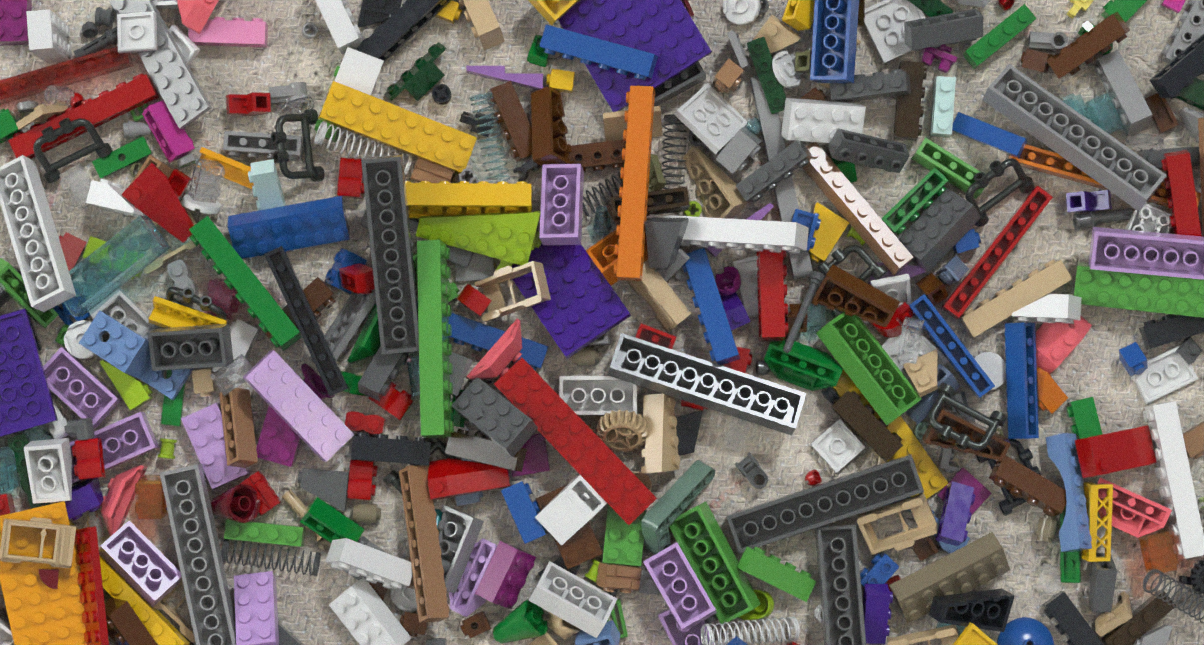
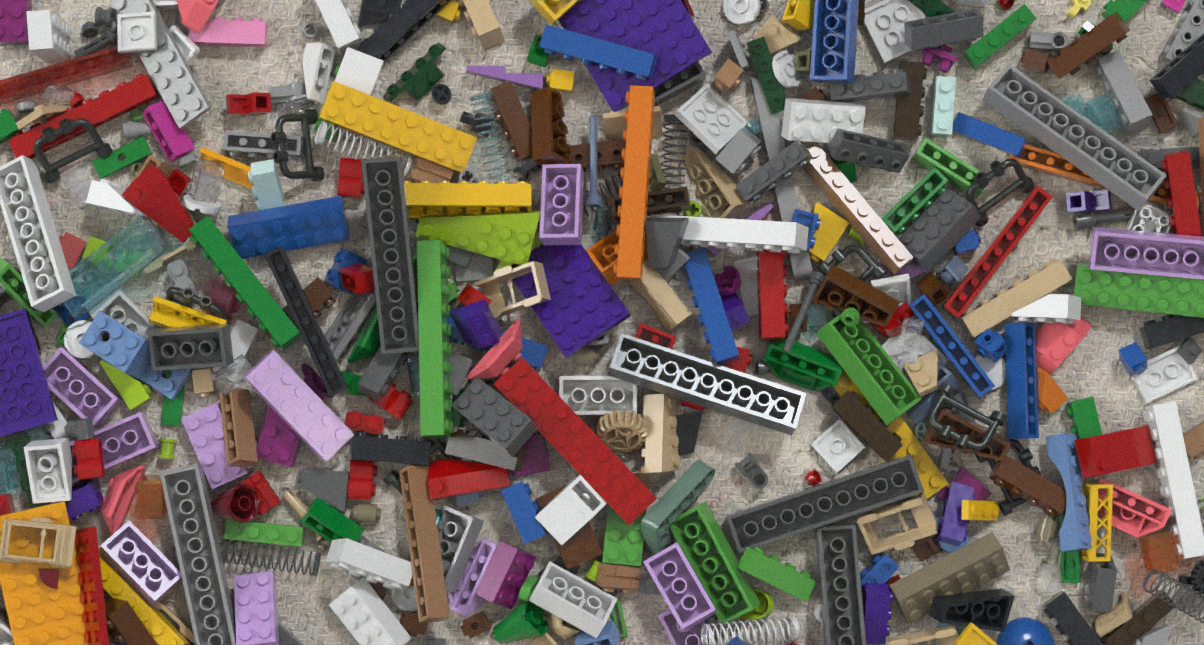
(317, 69): none -> white slope
(477, 324): none -> dark purple slope
(527, 588): none -> bright green beam
(593, 198): none -> sand blue piece
(853, 314): none -> bright green plate
(979, 510): none -> yellow plate
(991, 345): none -> blue brick

